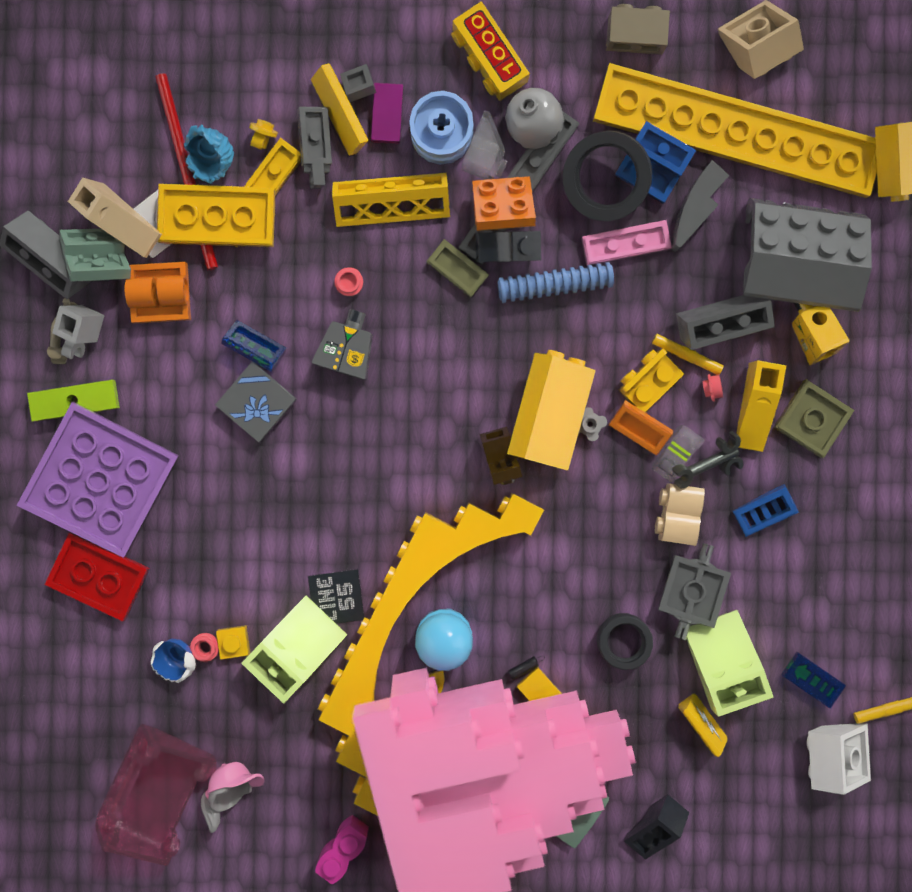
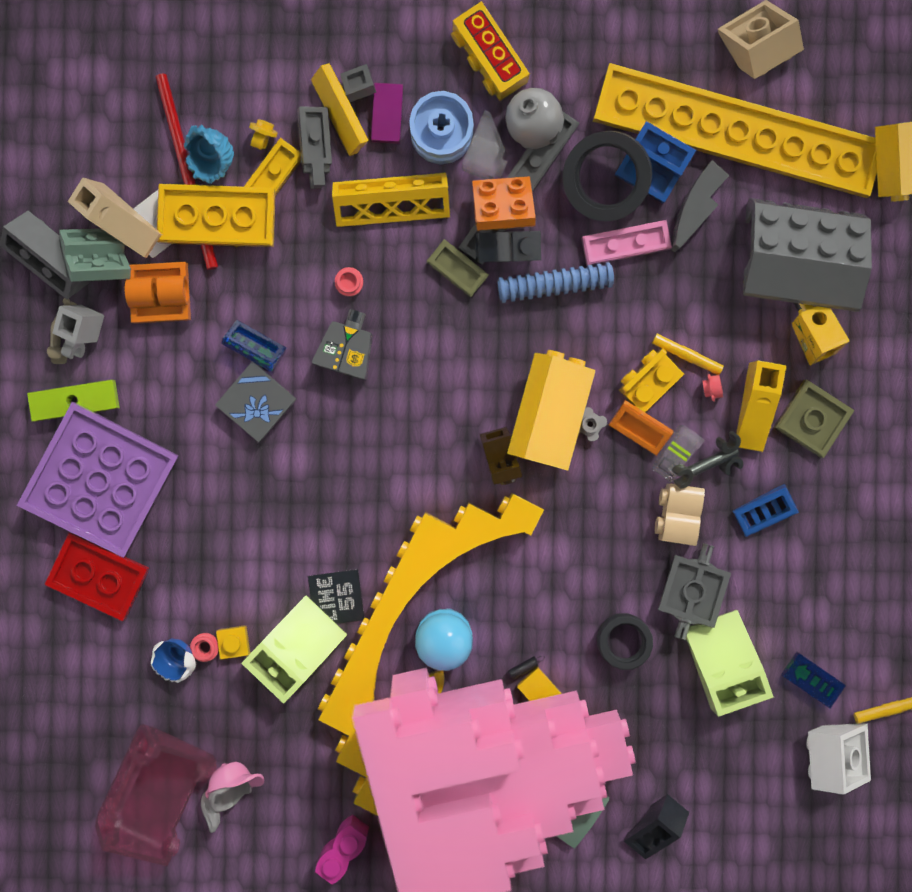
(637, 29): dark tan brick -> none
(704, 724): yellow slope -> none
(724, 320): dark grey brick -> none

